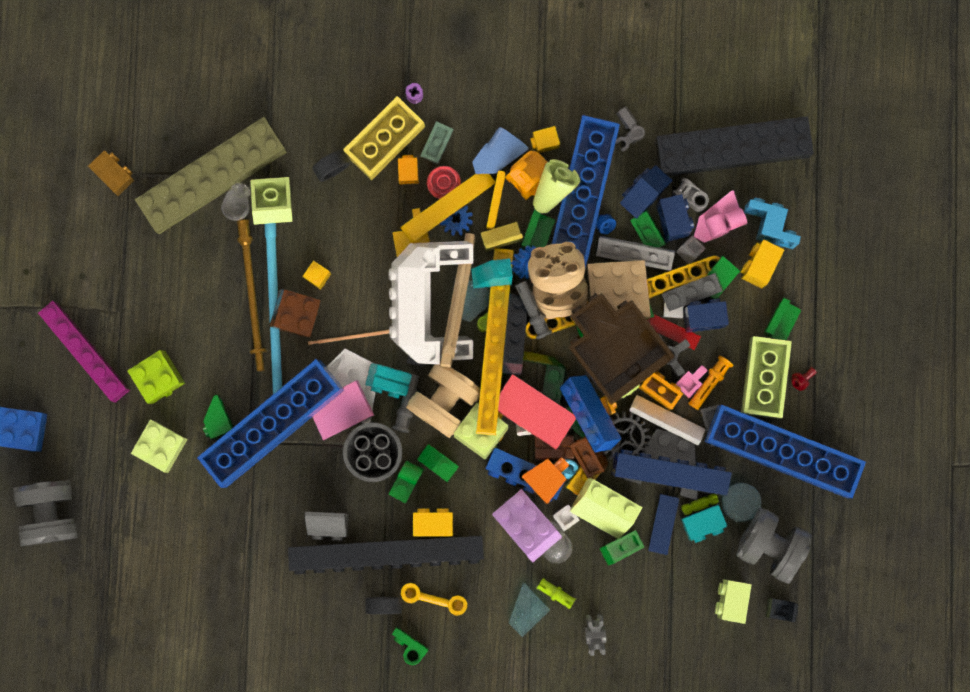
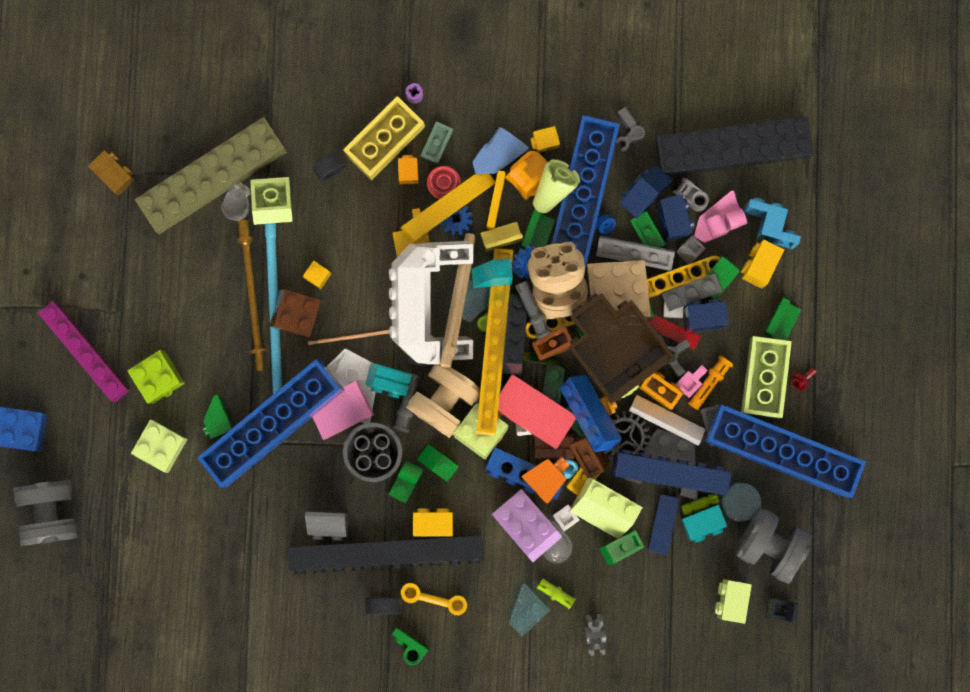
(554, 343): none -> dark orange slope

